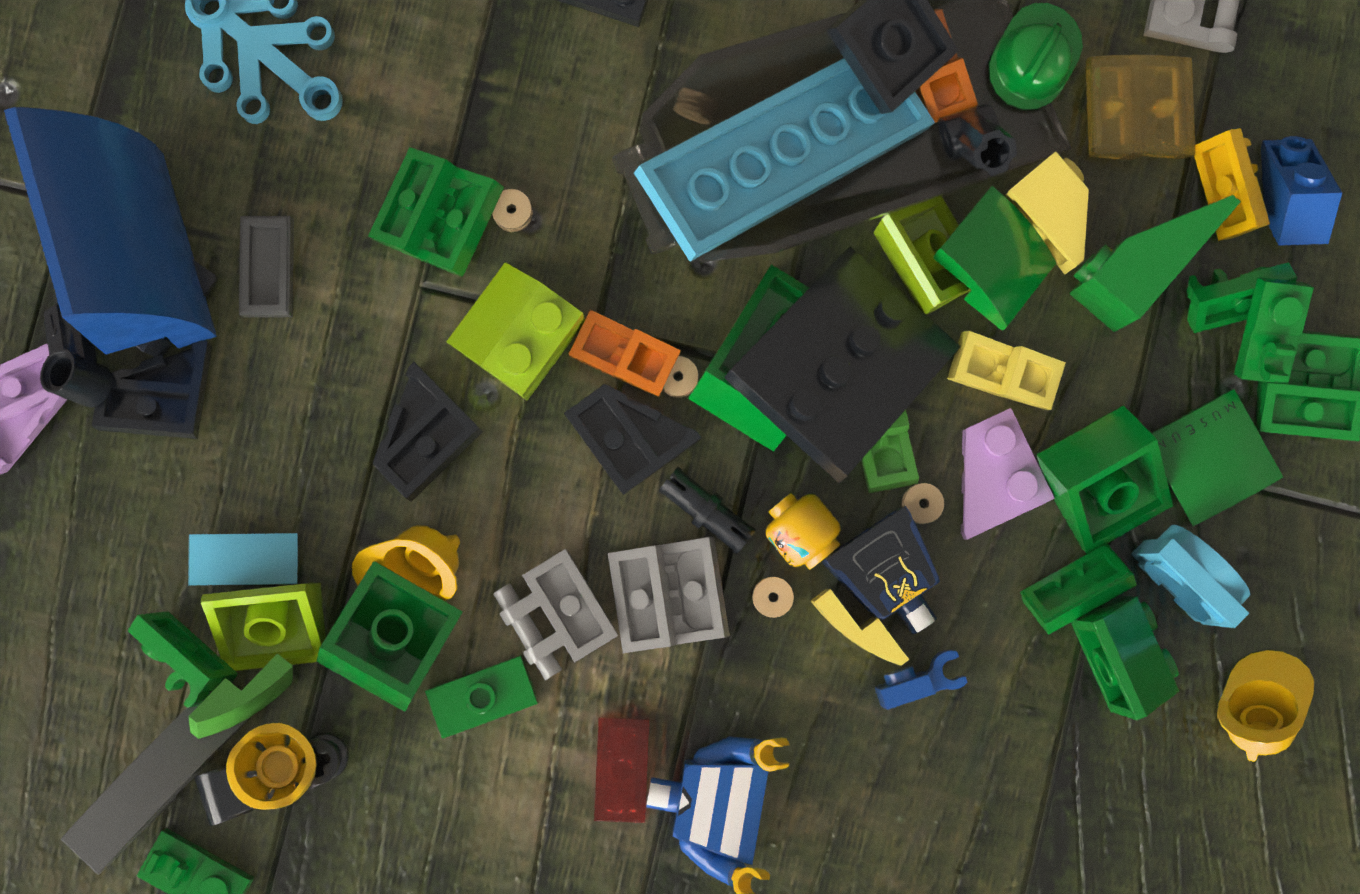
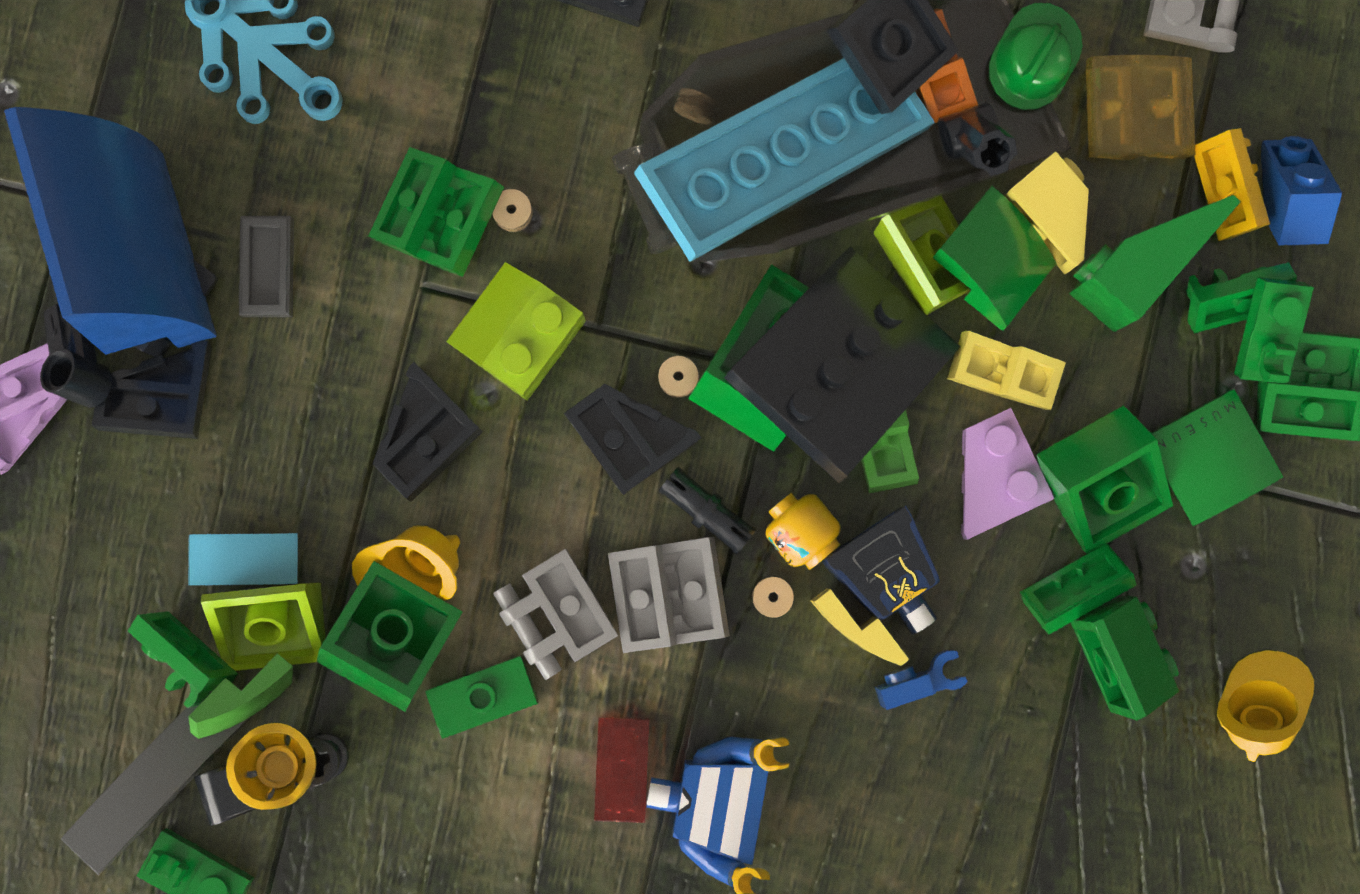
(624, 353): orange slope -> none
(933, 498): tan piece -> none
(1195, 576): medium azure piece -> none

